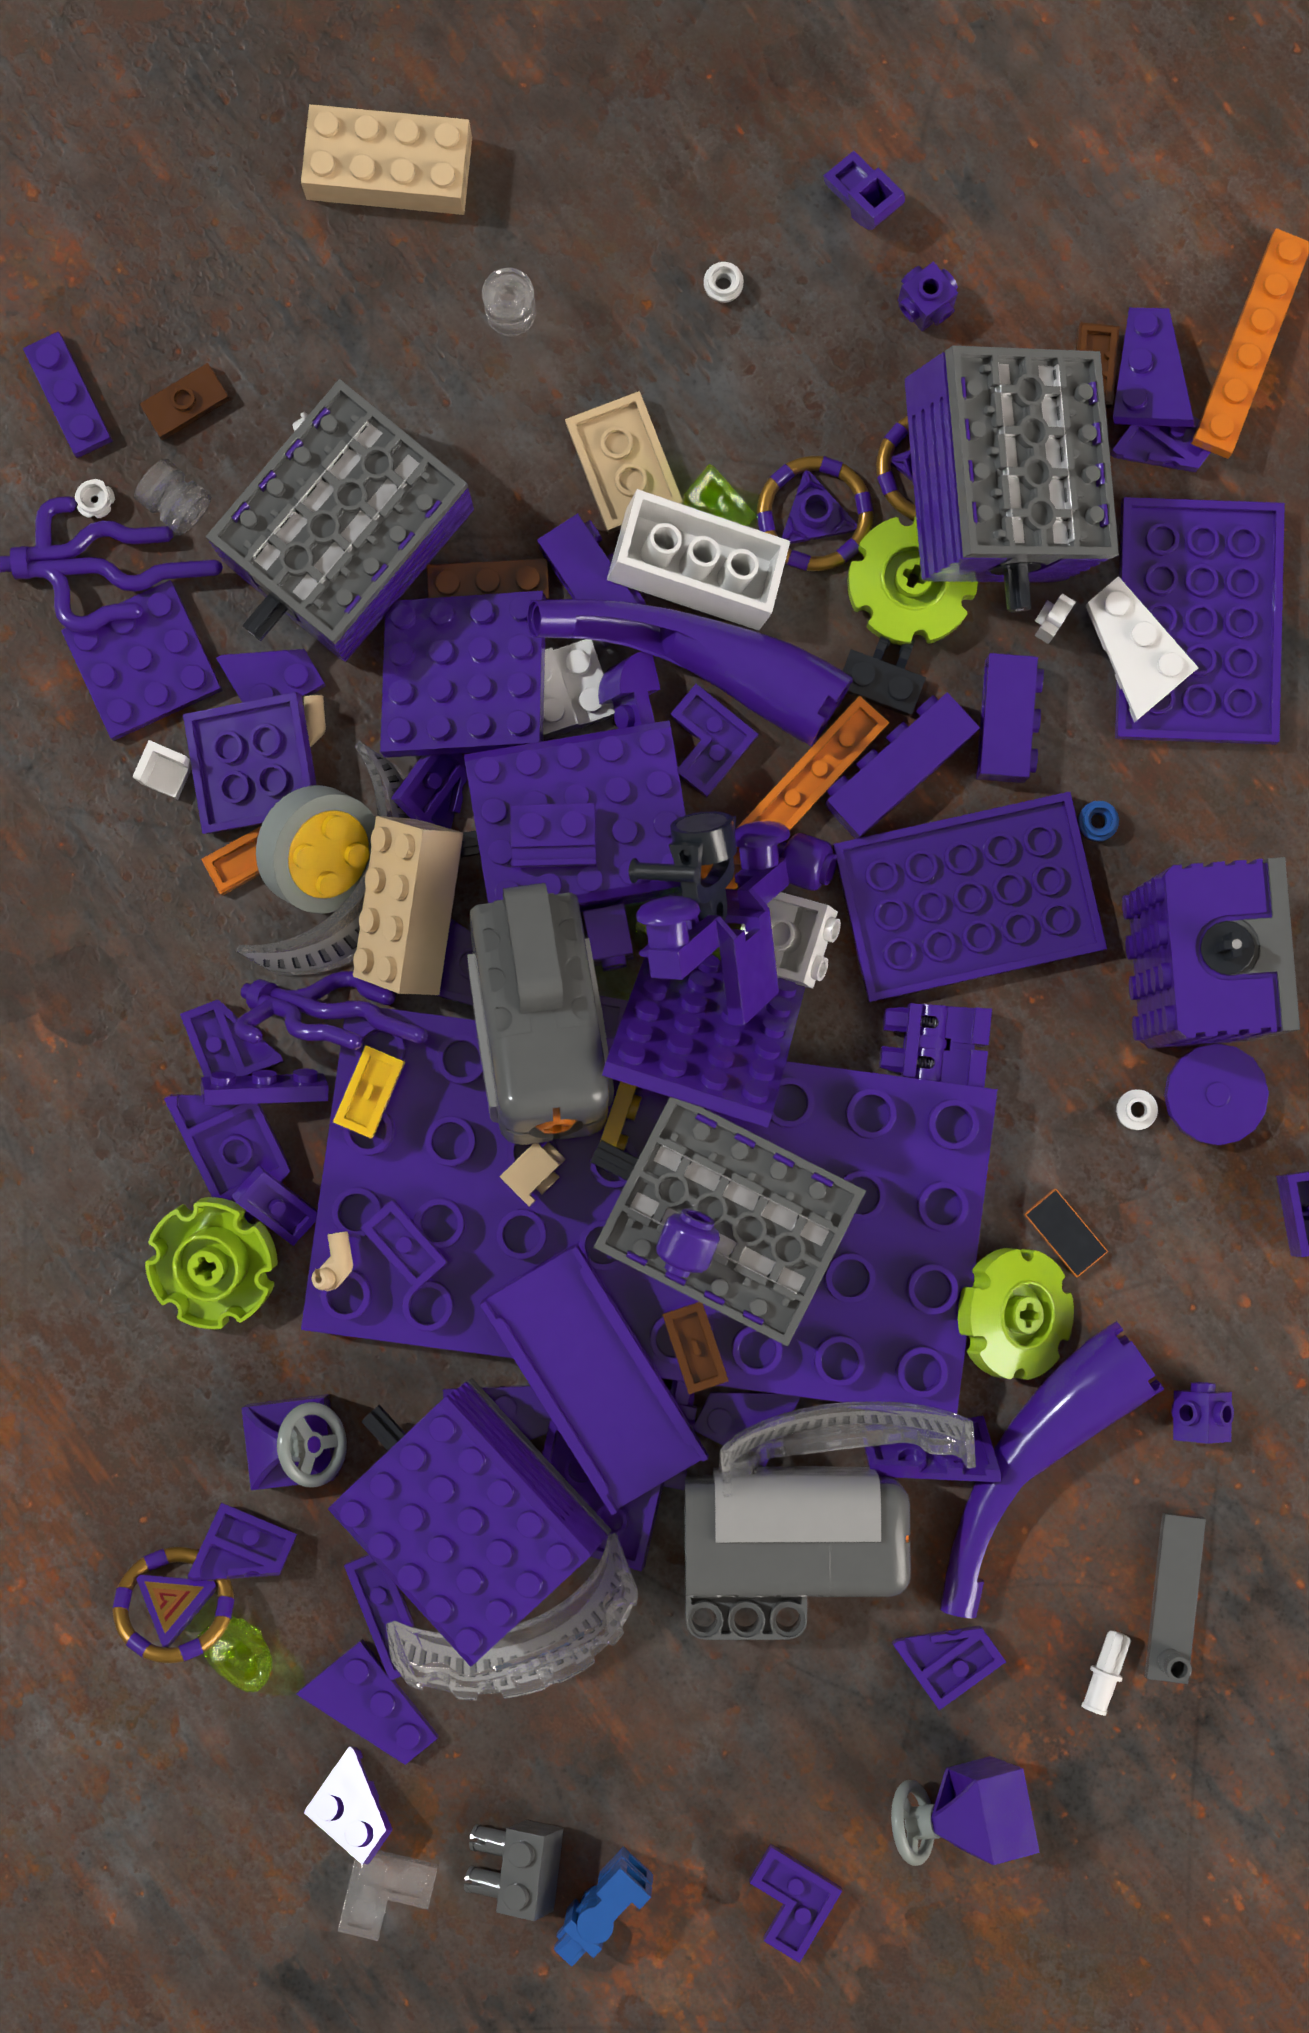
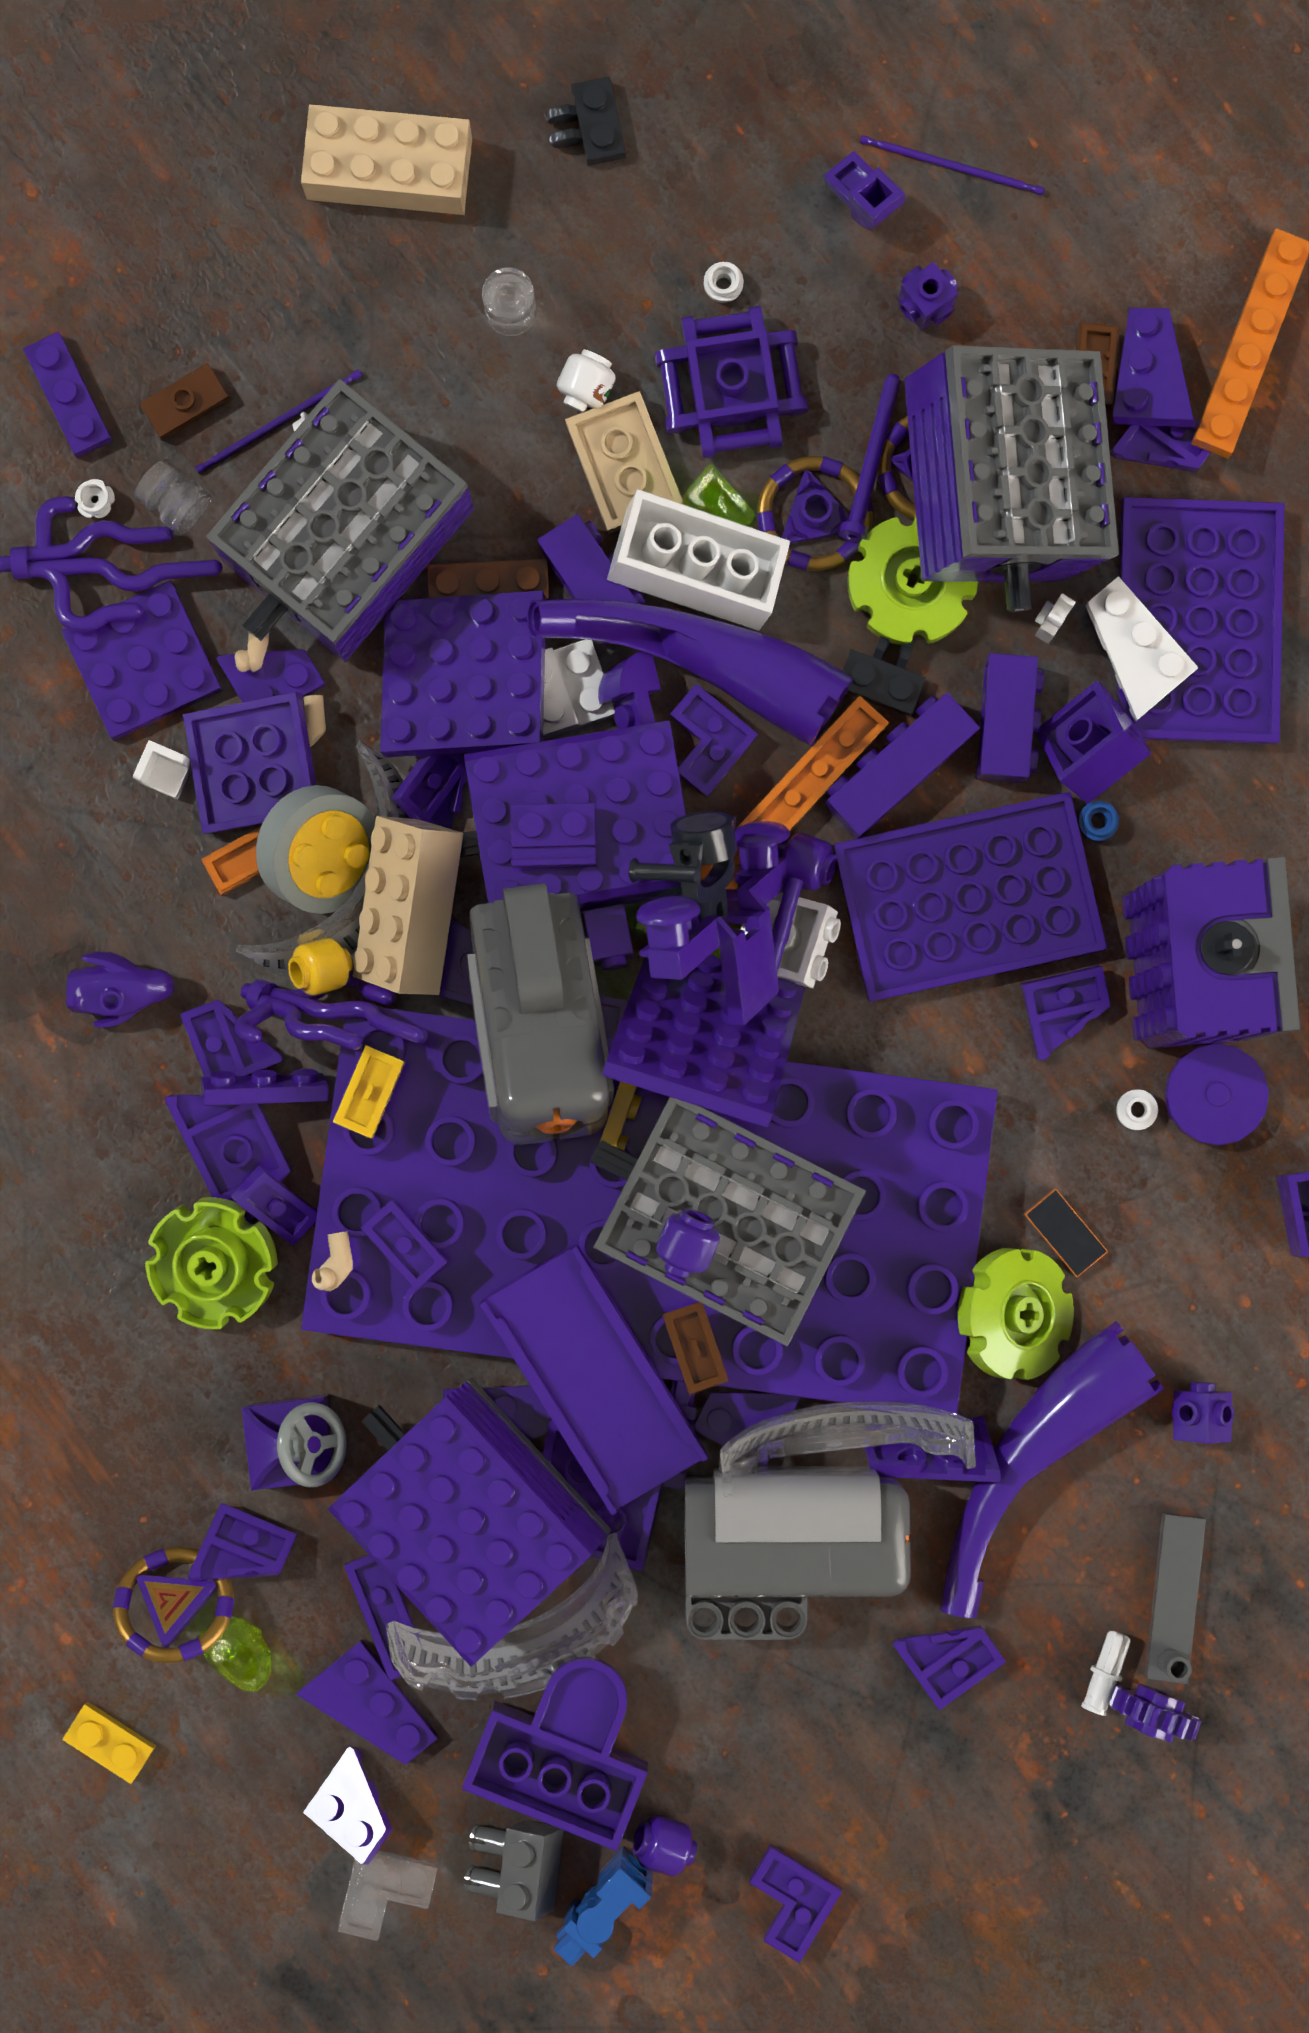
(109, 1742): none -> yellow plate
(115, 988): none -> dark purple animal
(253, 657): none -> tan arm
(272, 425): none -> dark purple piece
(320, 966): none -> yellow head
(533, 1171): tan brick -> none
(563, 1756): none -> dark purple brick
(586, 381): none -> white head
(597, 121): none -> black hinge
(664, 1845): none -> dark purple head
(731, 380): none -> dark purple brick
(784, 918): none -> dark purple piece
(854, 528): none -> dark purple bar
(952, 165): none -> dark purple piece
(959, 1025): dark purple hips -> none
(978, 1809): dark purple piece -> none
(1063, 1005): none -> dark purple wing
(1092, 742): none -> dark purple slope
(1155, 1712): none -> dark purple gear

